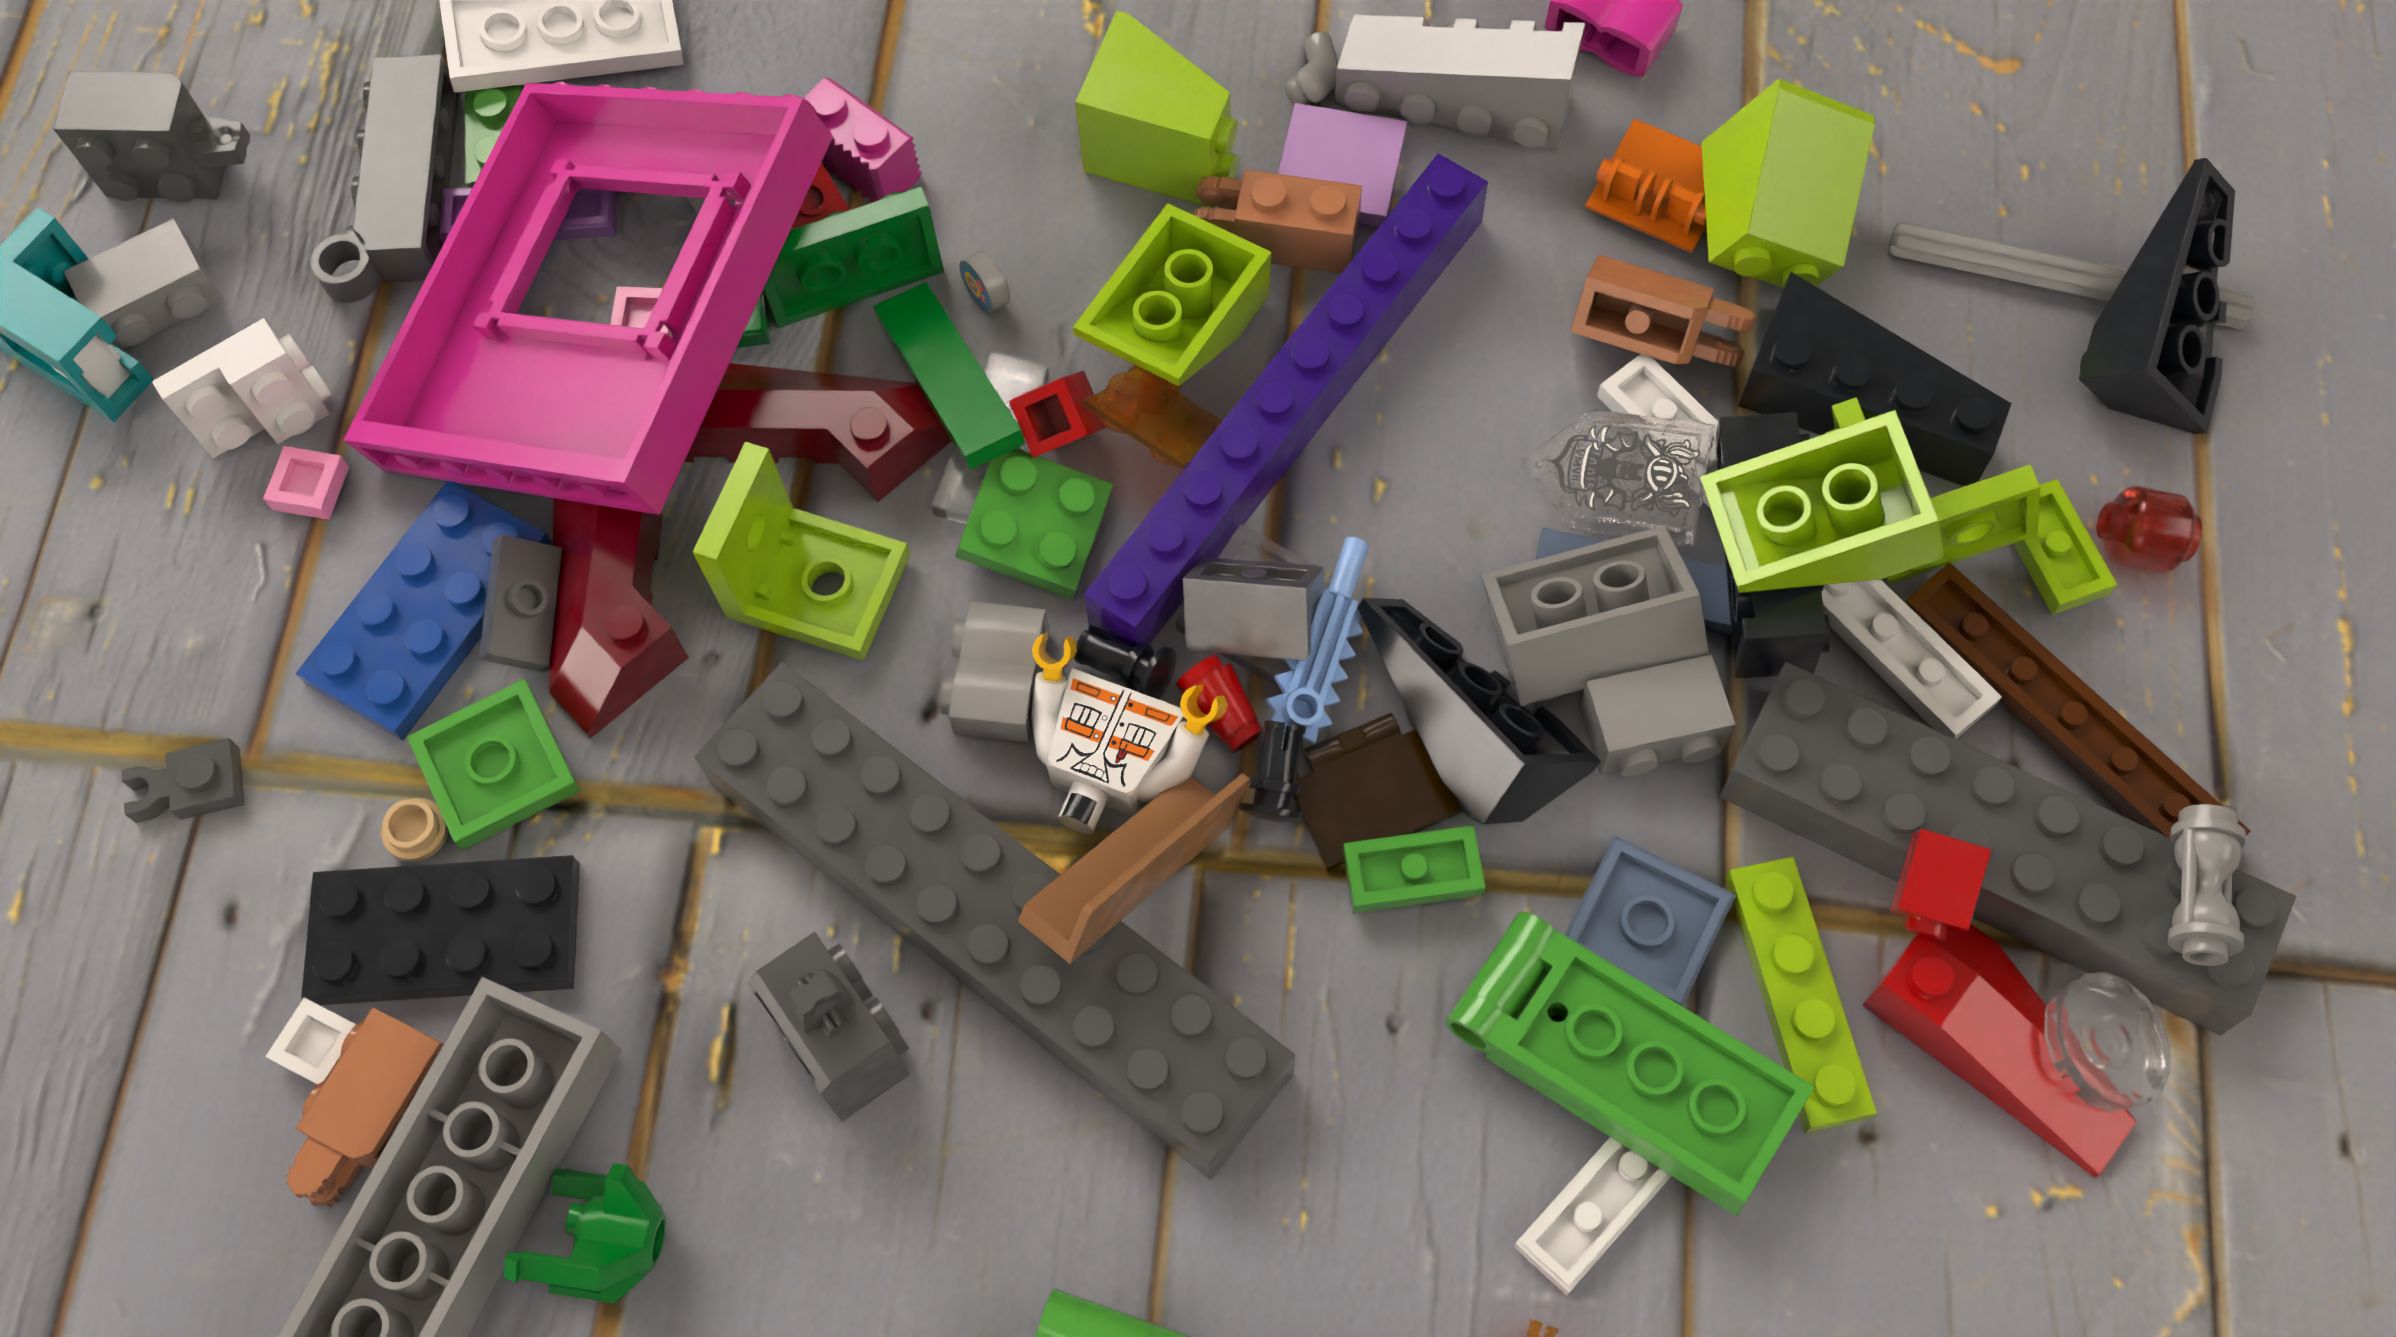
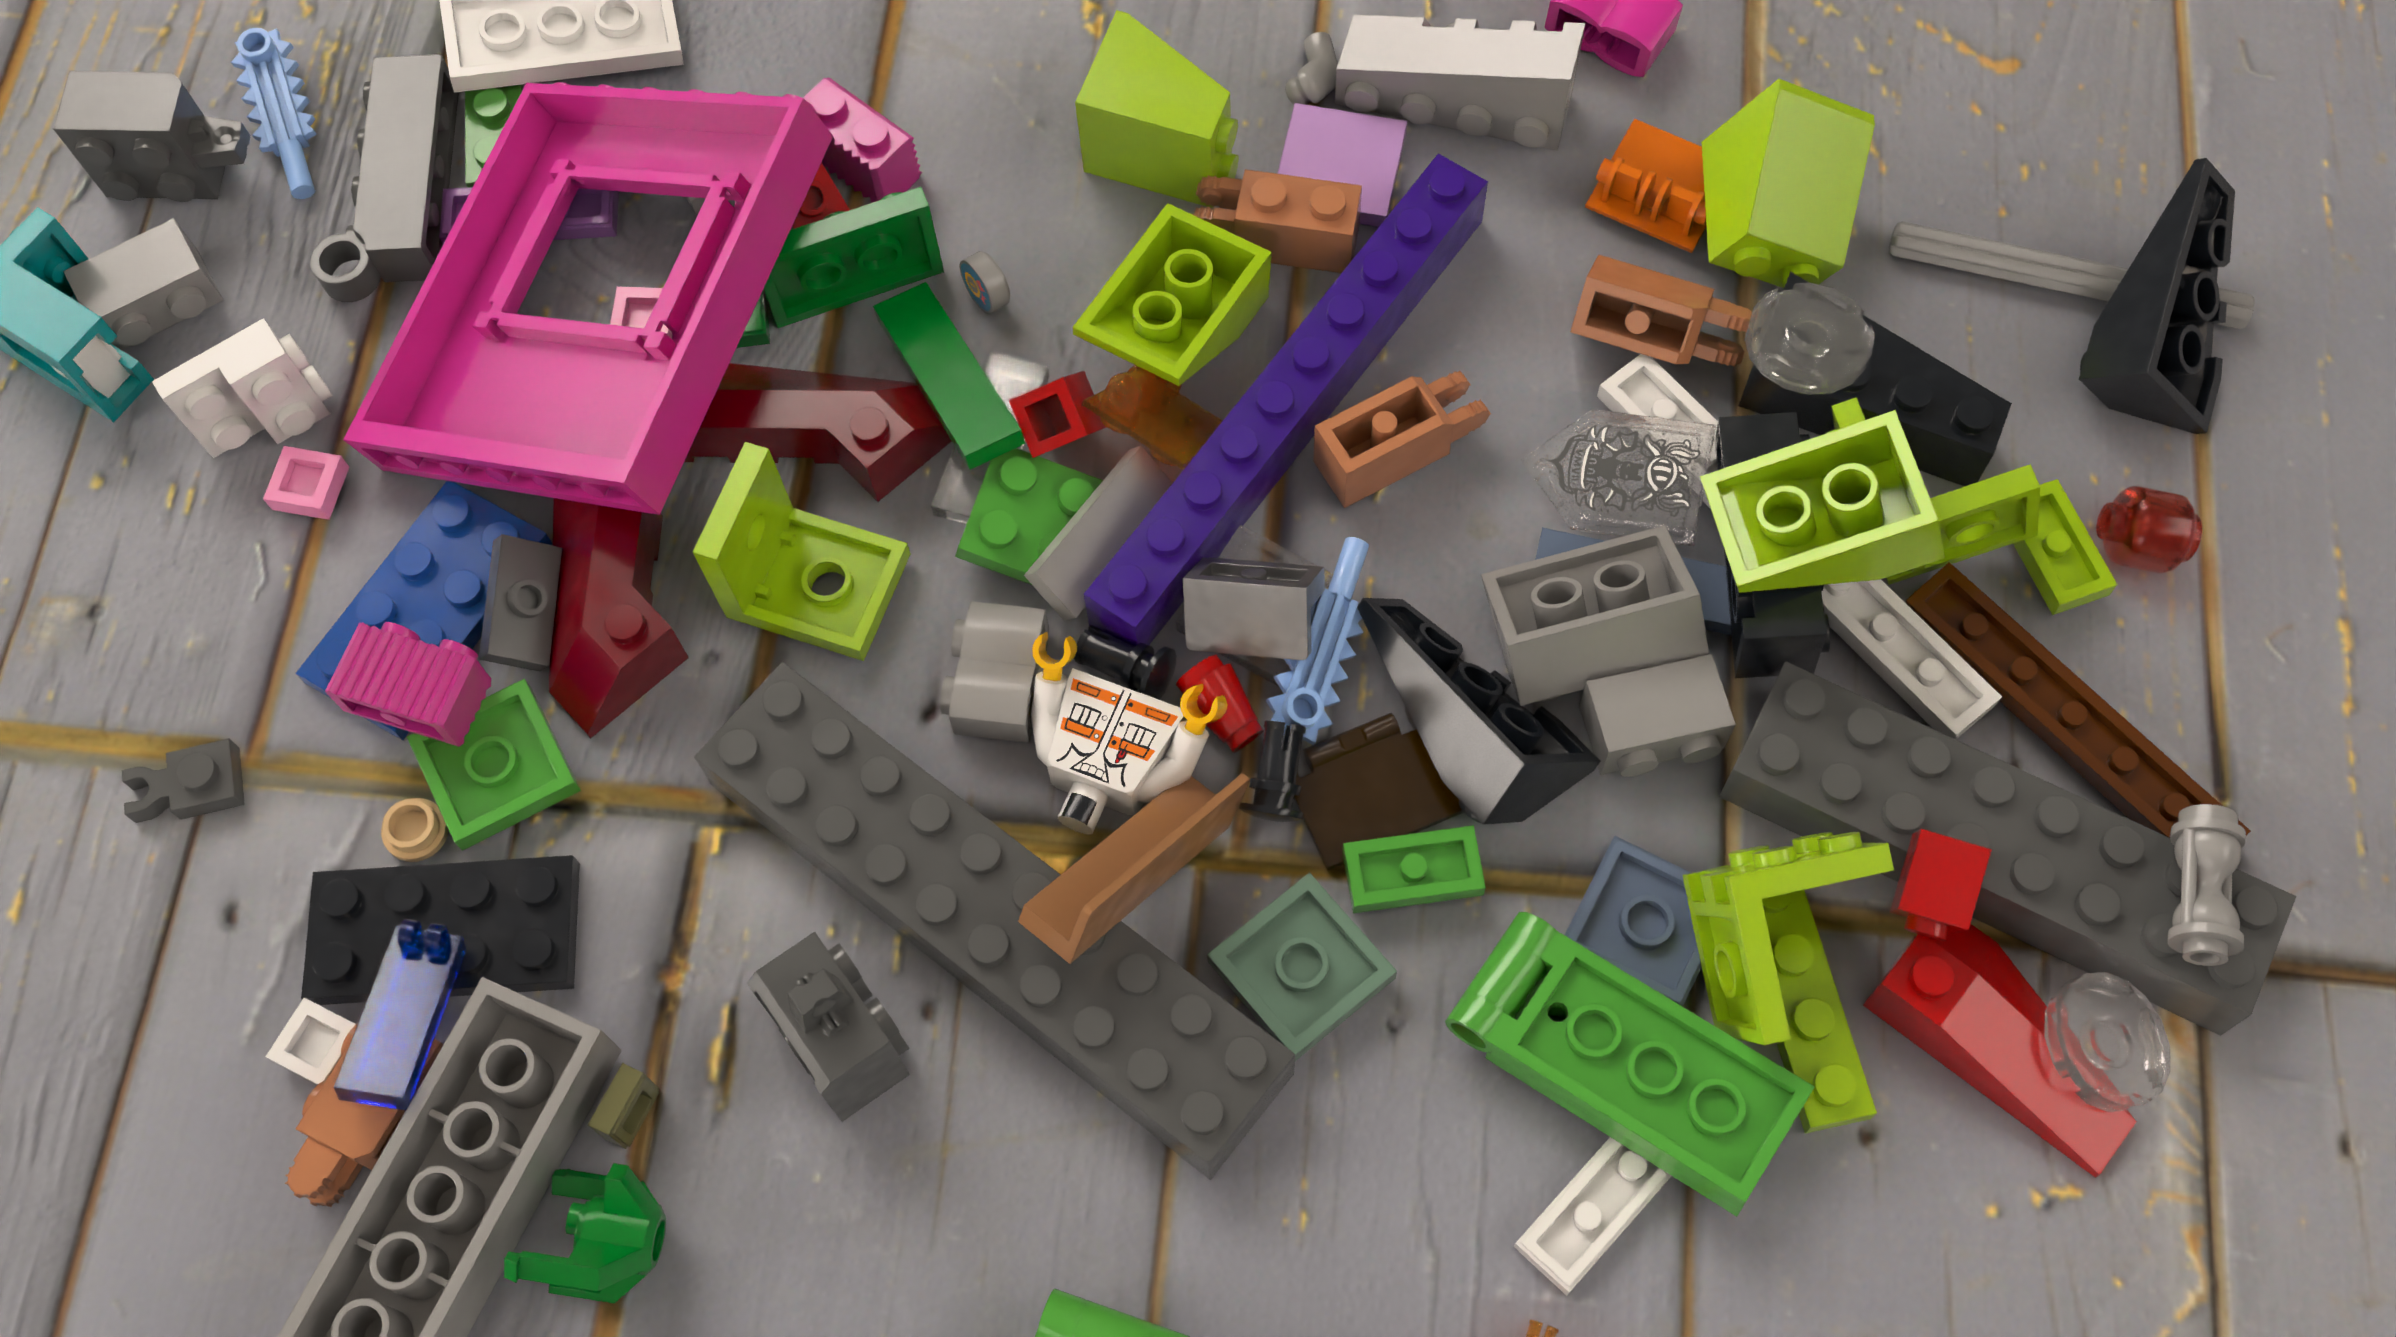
(276, 103): none -> light blue piece
(401, 1016): none -> clear blue hinge
(410, 683): none -> dark pink brick
(624, 1106): none -> olive tile
(1097, 532): none -> light grey tile
(1301, 966): none -> sand green plate
(1393, 435): none -> nougat hinge
(1734, 929): none -> lime bracket
(1809, 339): none -> clear tile

